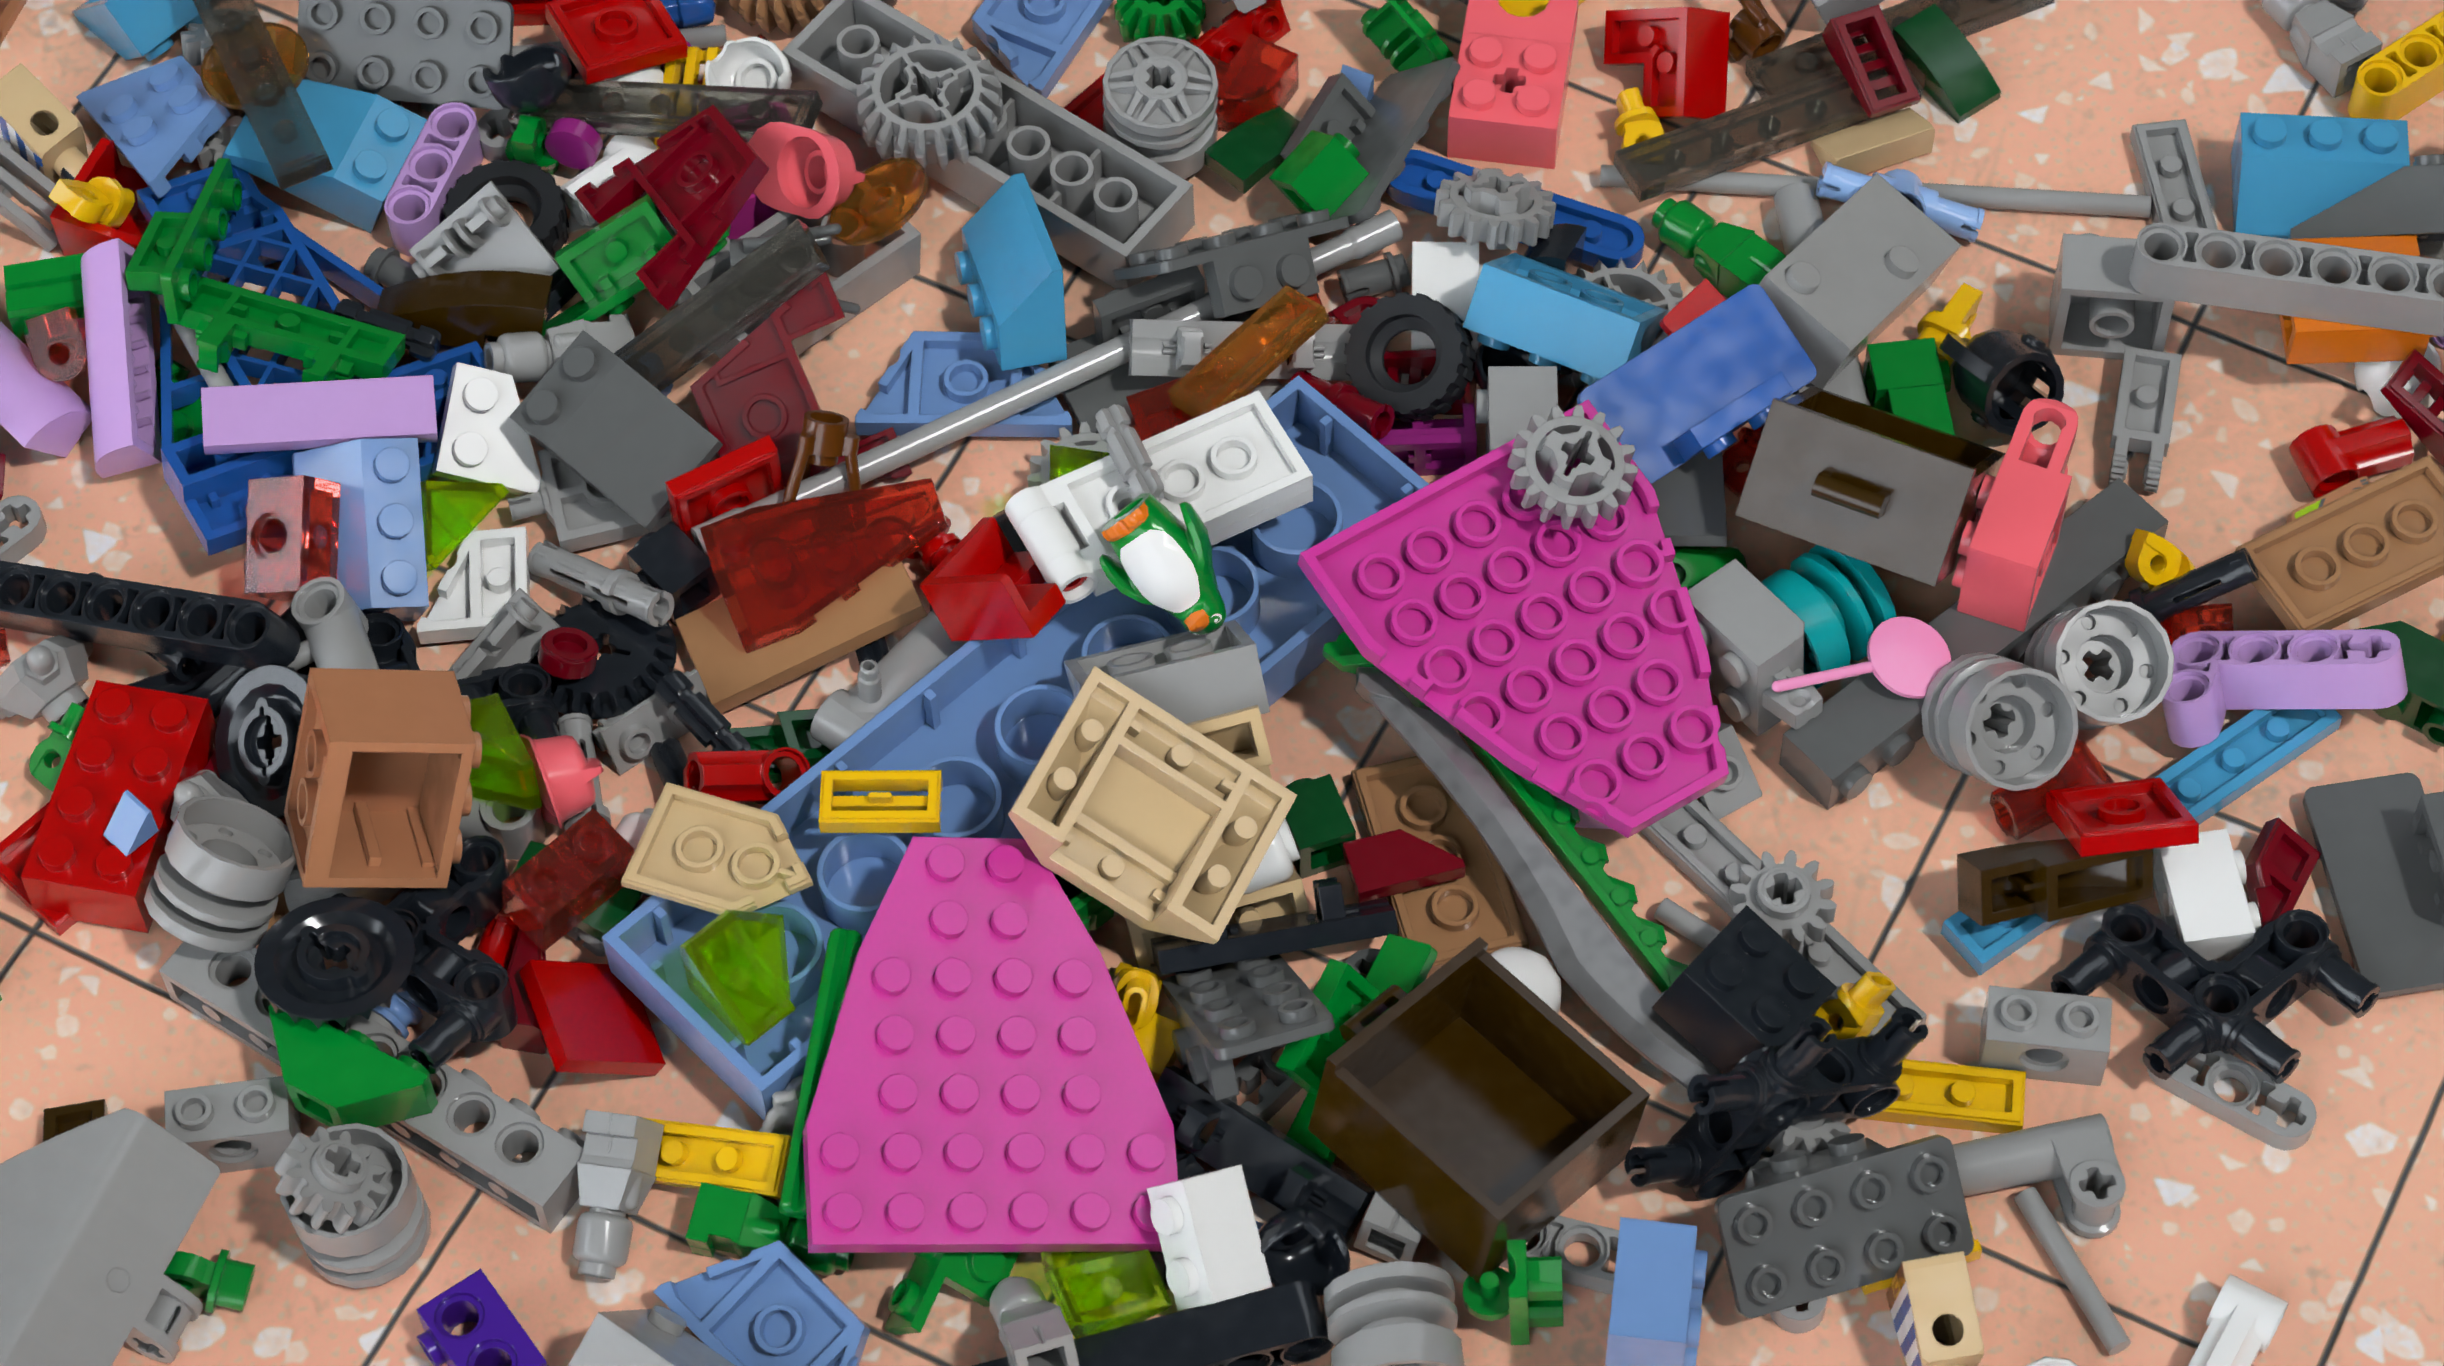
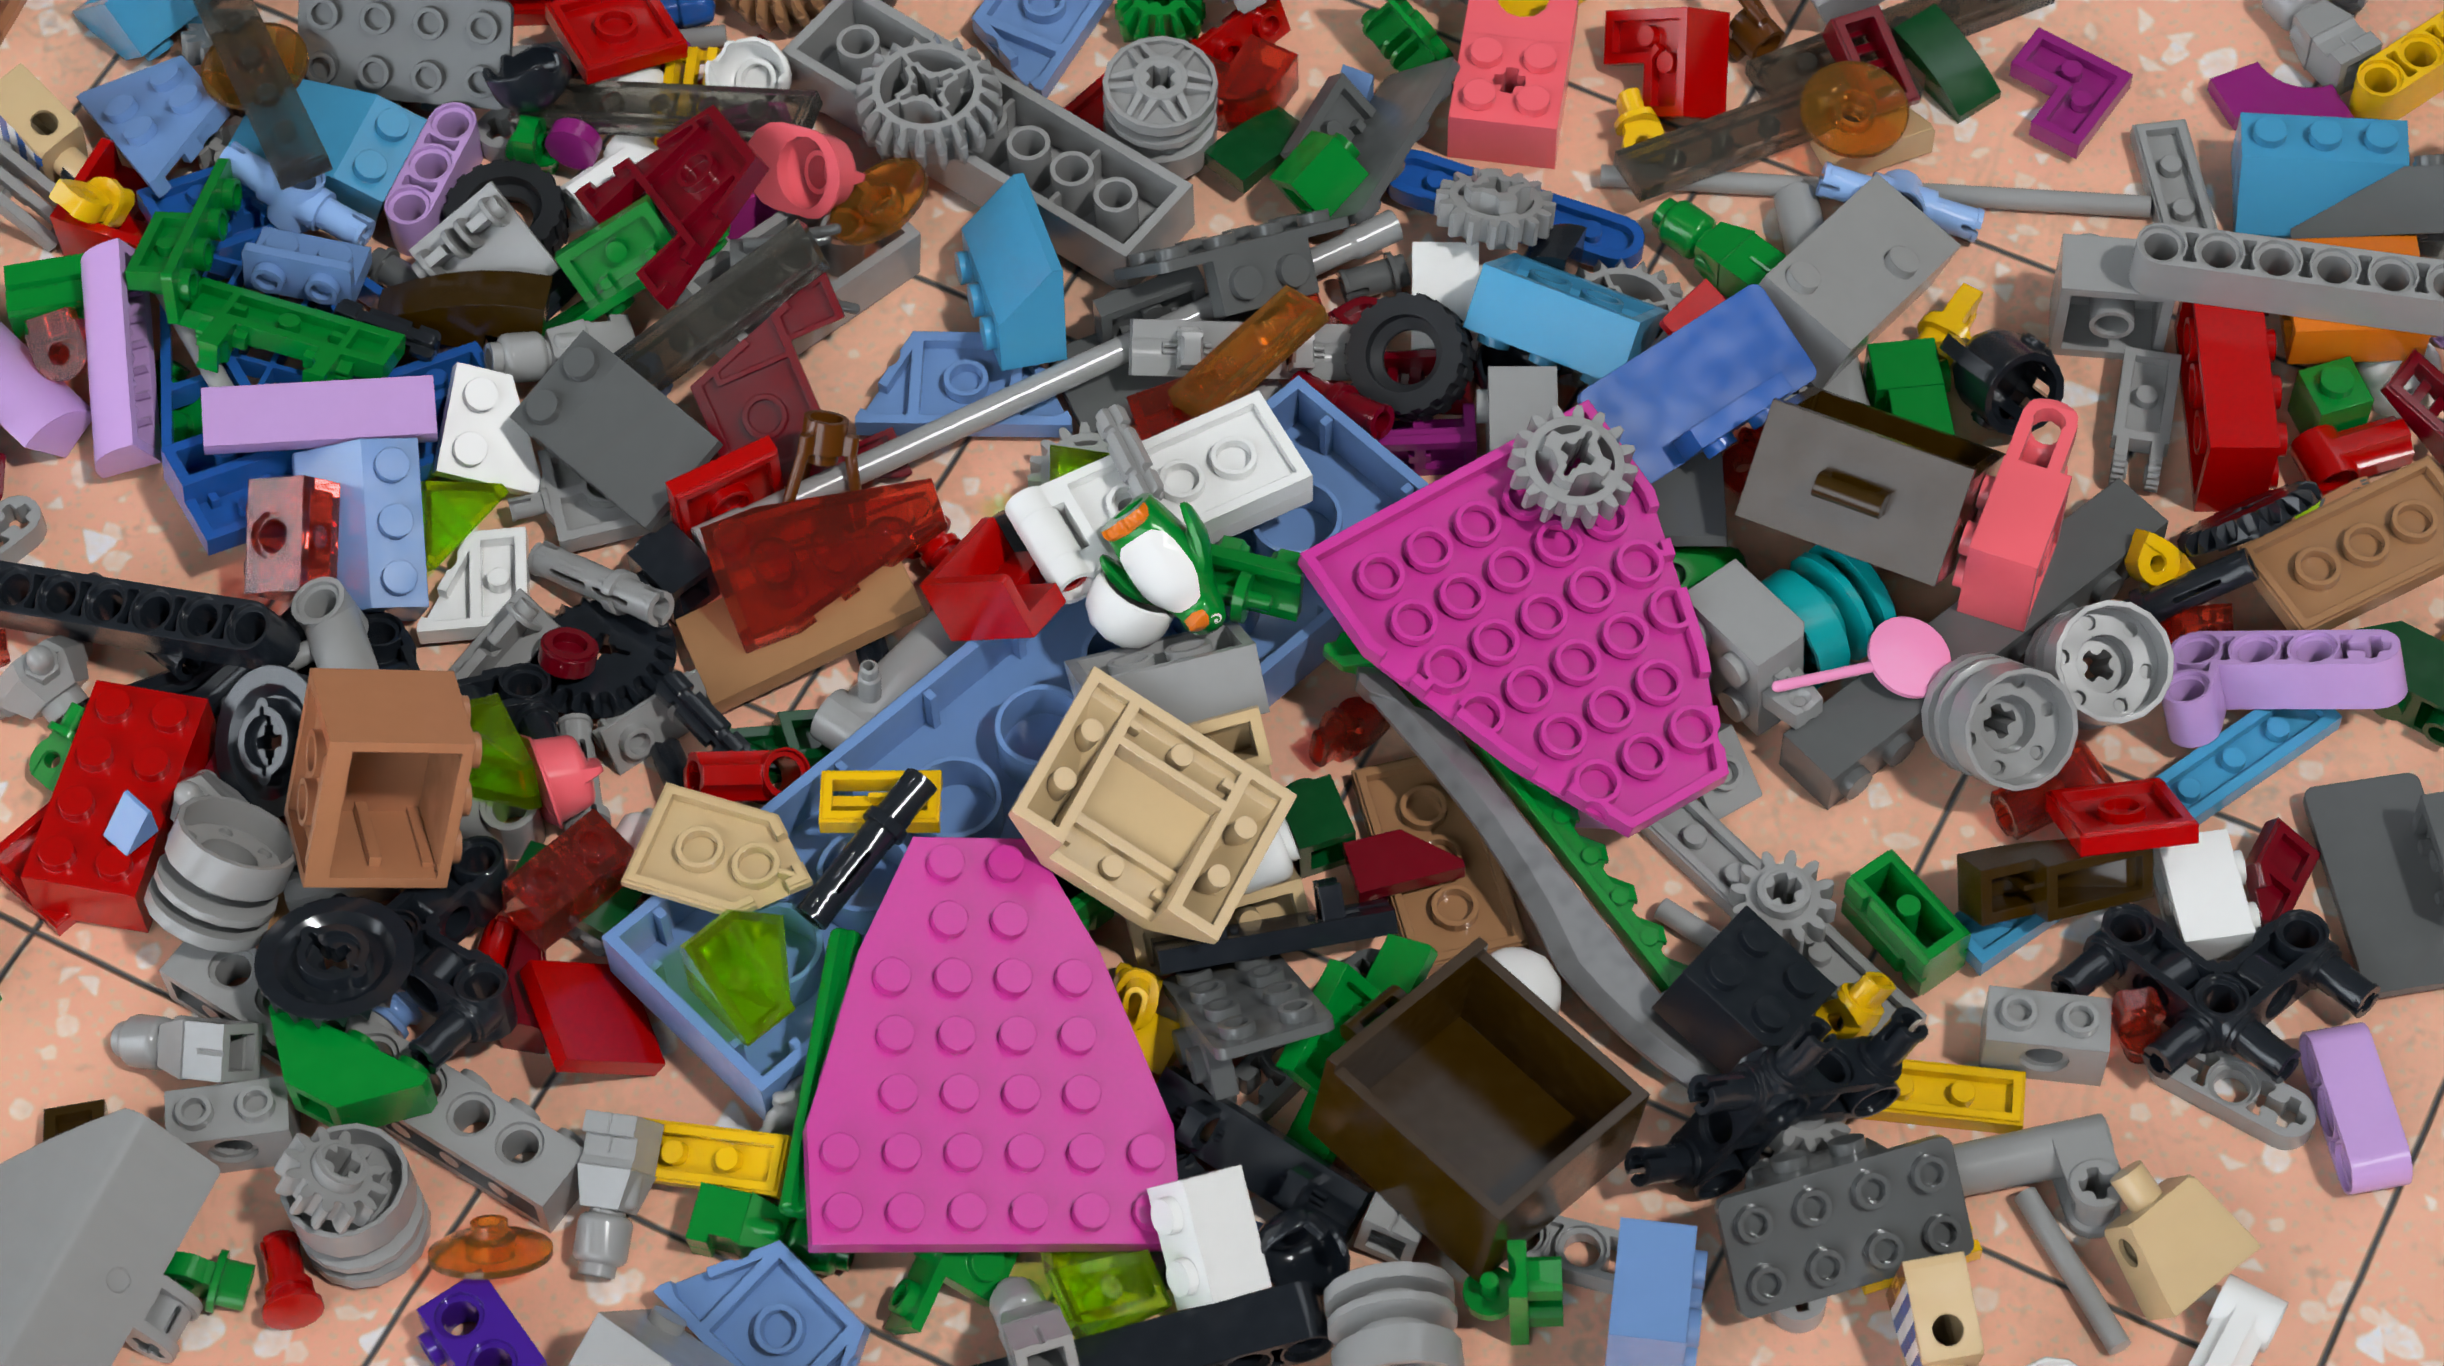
(191, 1046): none -> light grey piece
(289, 1291): none -> red pin
(300, 206): none -> light blue pin
(305, 266): none -> medium blue bracket
(490, 1250): none -> clear orange dish
(880, 831): none -> black pin
(1123, 618): none -> white hair
(1257, 581): none -> green hips
(1346, 731): none -> clear red piece
(1856, 91): none -> clear orange dish
(1905, 922): none -> green brick
(2079, 86): none -> magenta plate
(2137, 1020): none -> clear red piece
(2173, 1240): none -> tan torso
(2229, 404): none -> red brick
(2249, 519): none -> black gear
(2256, 91): none -> magenta tile
(2330, 396): none -> green brick
(2355, 1108): none -> lavender beam

